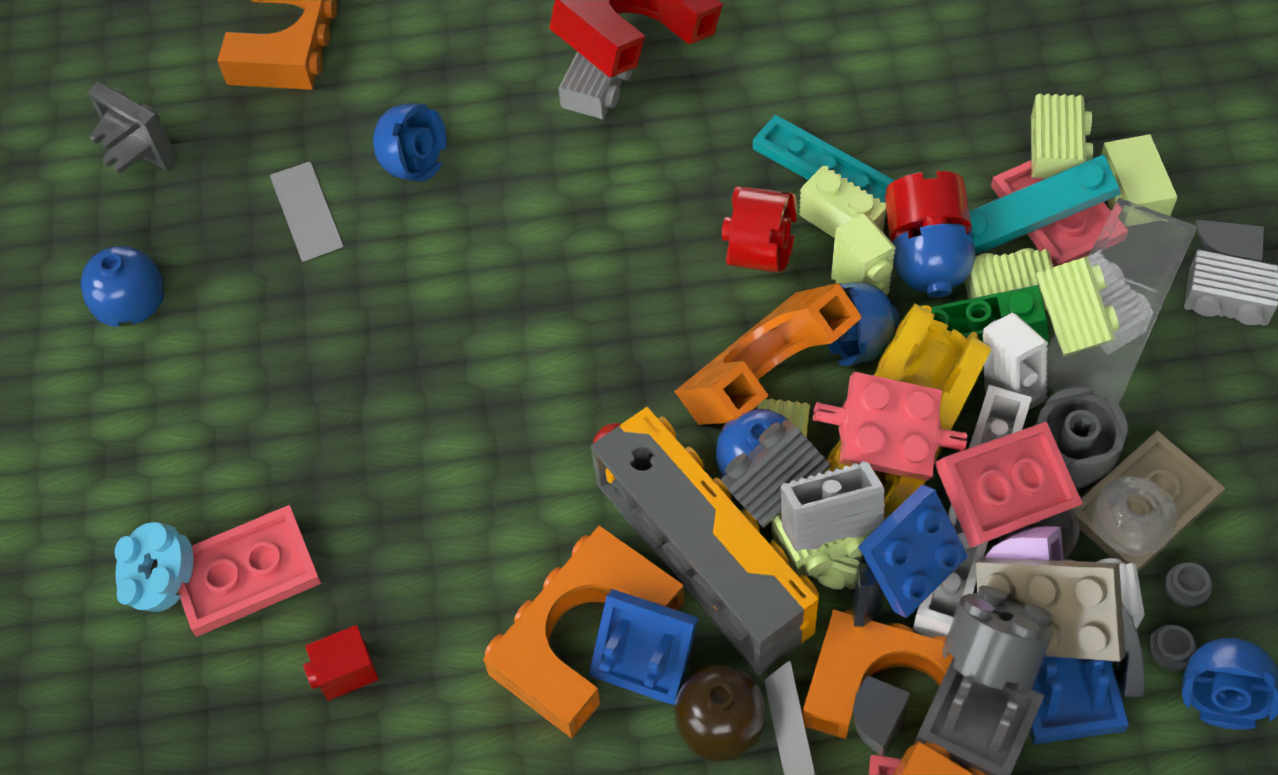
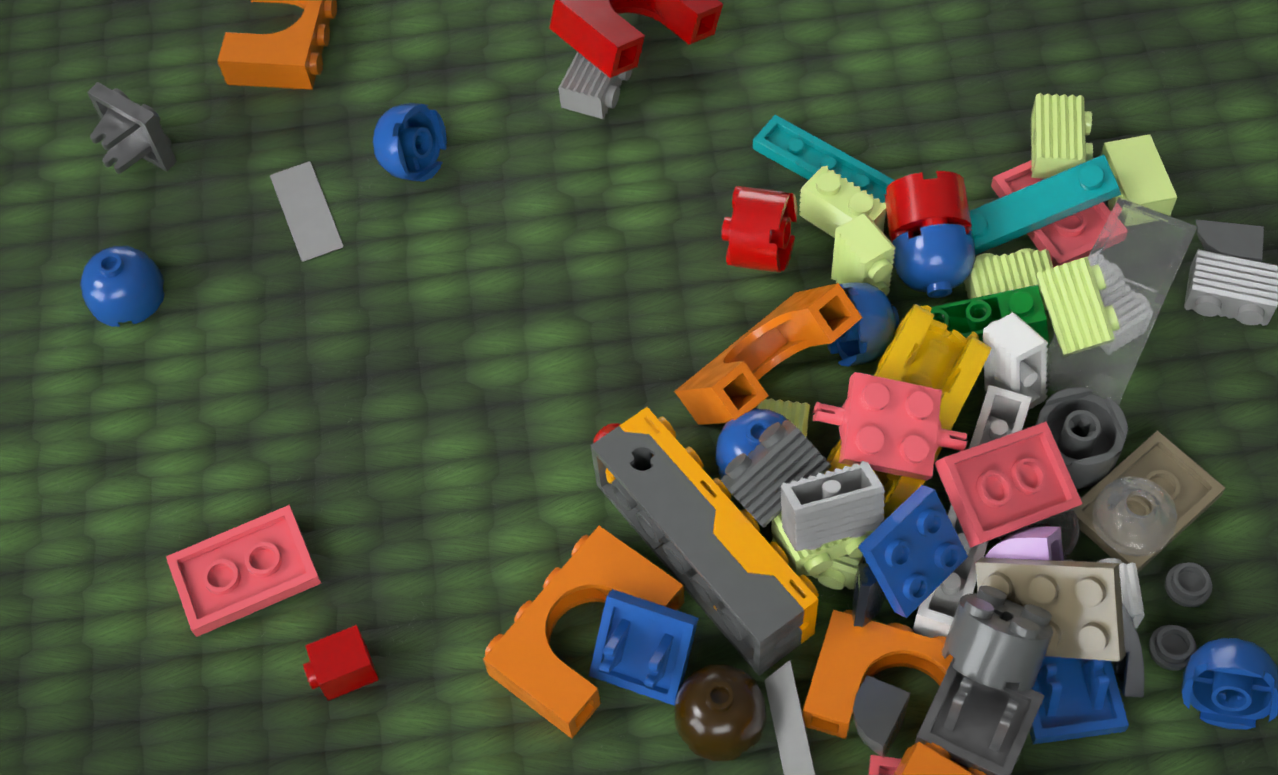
(134, 561): medium azure plate -> none

